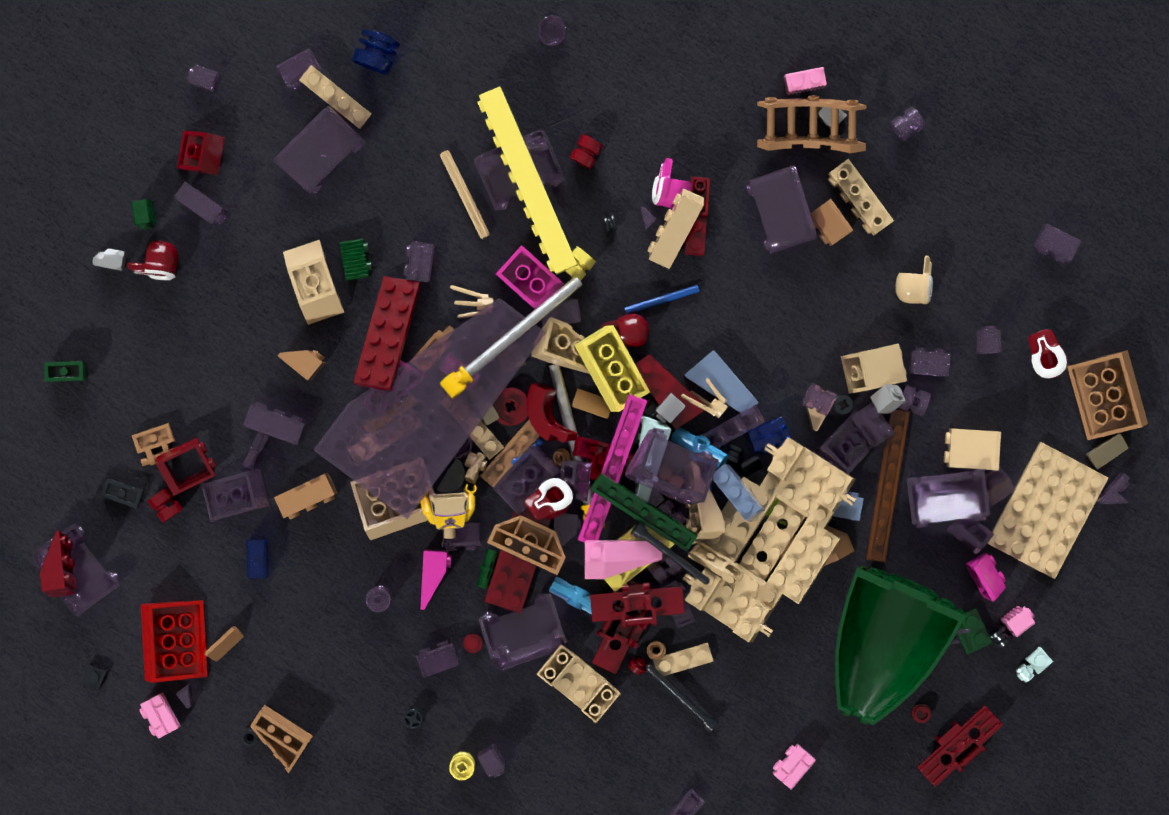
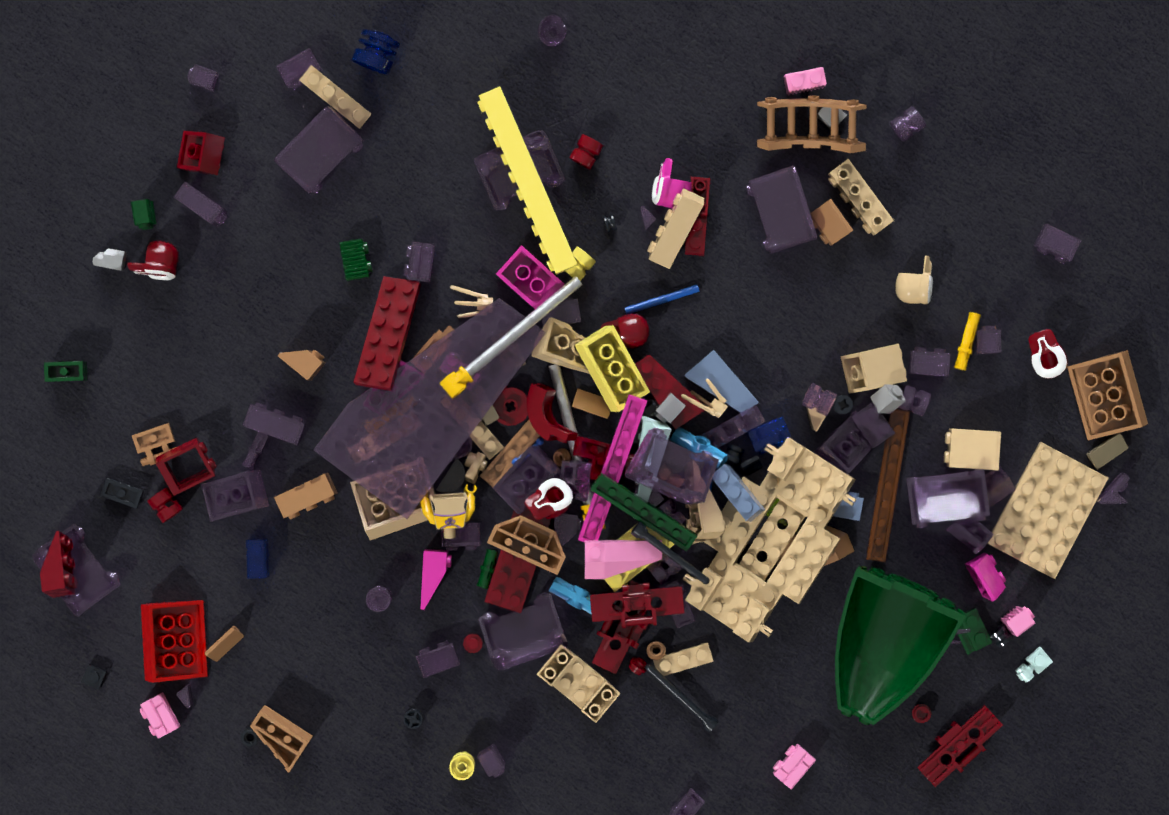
(312, 282): tan slope -> none
(464, 194): tan axle -> none
(715, 562): tan hinge -> none
(967, 341): none -> yellow pin

